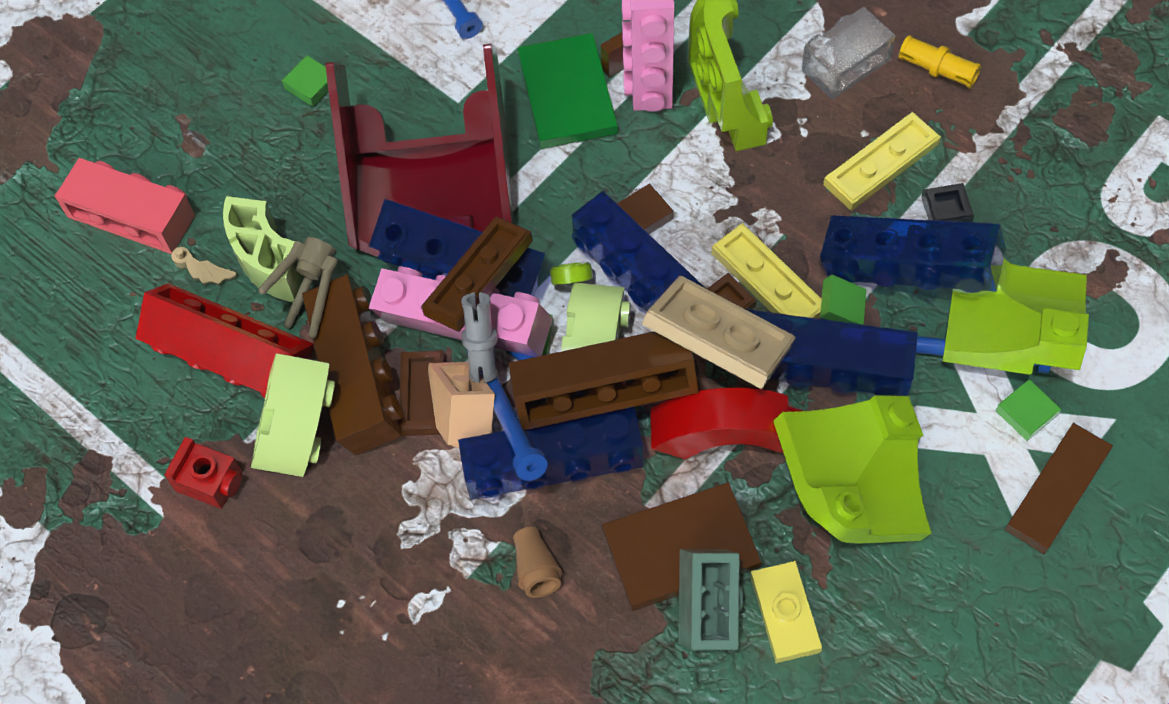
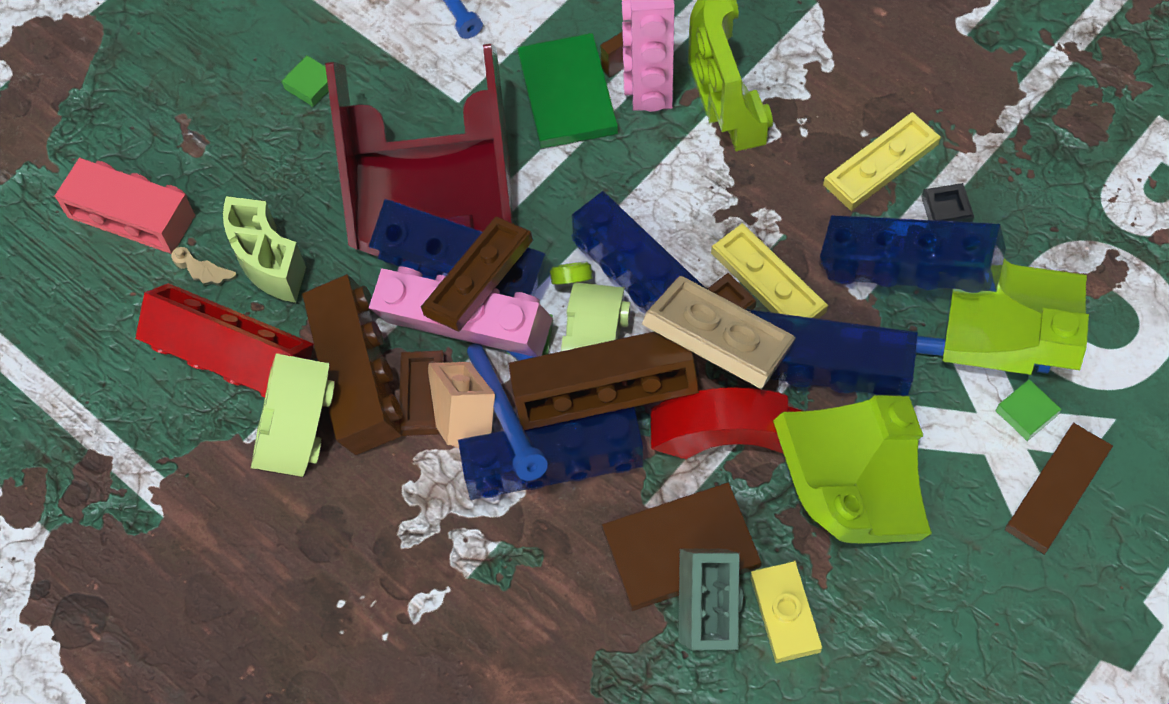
(188, 475): red brick -> none
(313, 260): dark tan plant -> none
(479, 337): light grey pin -> none
(536, 566): medium nougat cone -> none
(647, 208): reddish brown tile -> none
(842, 301): bright green tile -> none
(847, 52): clear brick -> none
(939, 61): yellow pin -> none

